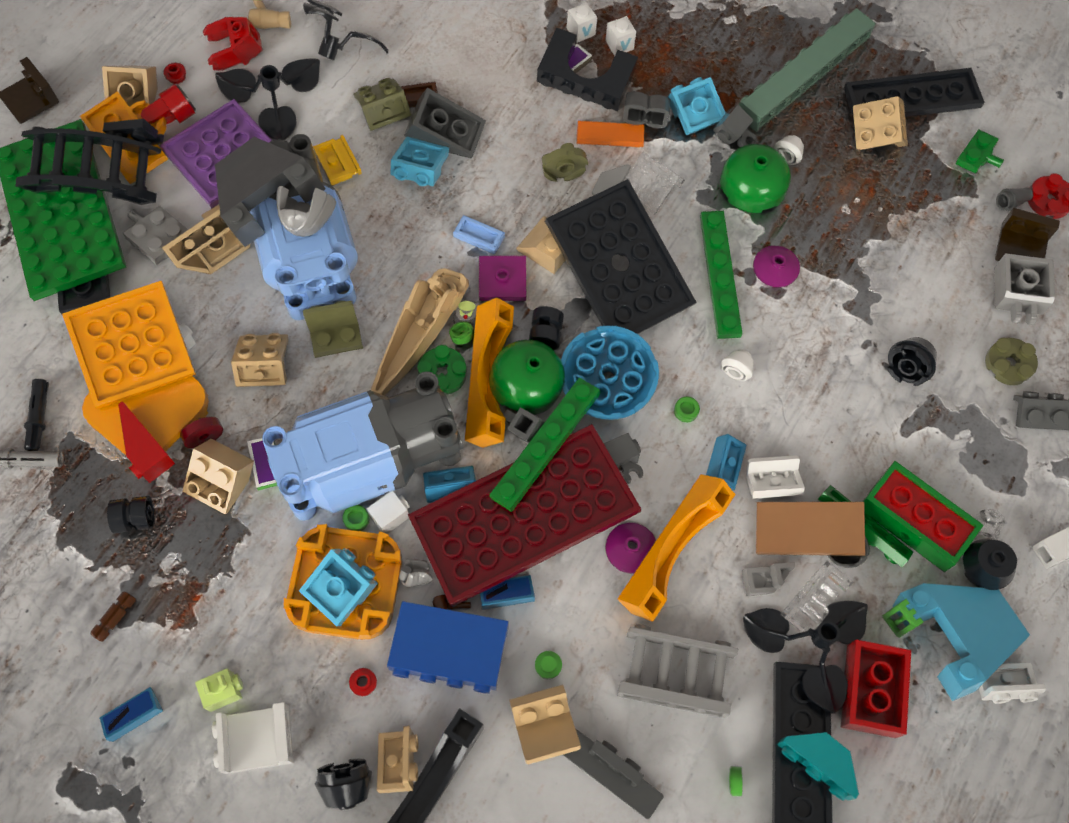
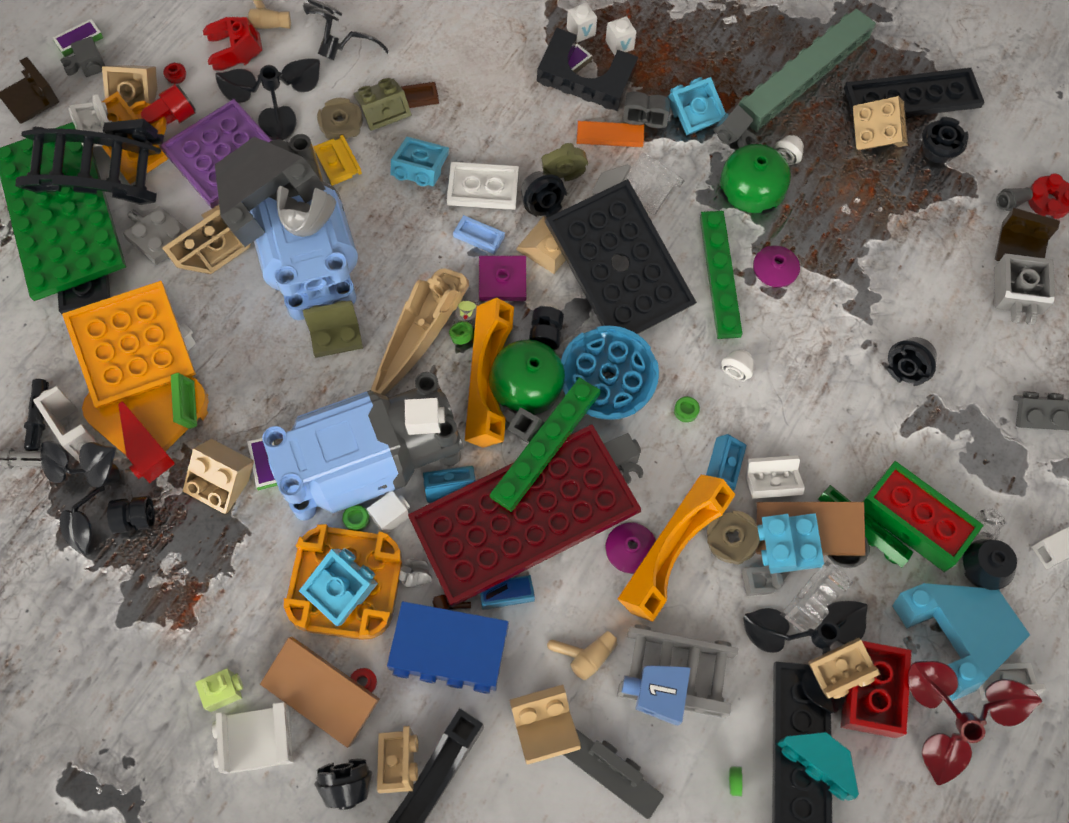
(55, 407): none -> white panel
(75, 34): none -> tile
(86, 57): none -> dark grey brick
(90, 116): none -> white bracket
(99, 471): none -> black plant
(112, 616): reddish brown axle -> none
(130, 715): slope -> none
(183, 401): none -> bright green tile
(201, 431): dark red piece -> none
(260, 360): tan bracket -> none
(319, 691): none -> medium nougat tile
(340, 107): none -> dark tan plate
(423, 416): none -> white brick
(445, 124): dark grey slope -> none
(445, 357): green plate -> none
(483, 185): none -> white plate
(543, 194): none -> black cone
(548, 664): bright green plate -> none
(586, 660): none -> tan piece
(660, 692): none -> medium blue torso
(737, 551): none -> dark tan plate
(791, 543): none -> medium azure plate
(844, 669): none -> tan bracket
(907, 615): bright green tile -> none
(943, 140): none -> black cone
(946, 756): none -> dark red plant
(979, 152): green plate -> none
(1021, 352): olive plate -> none

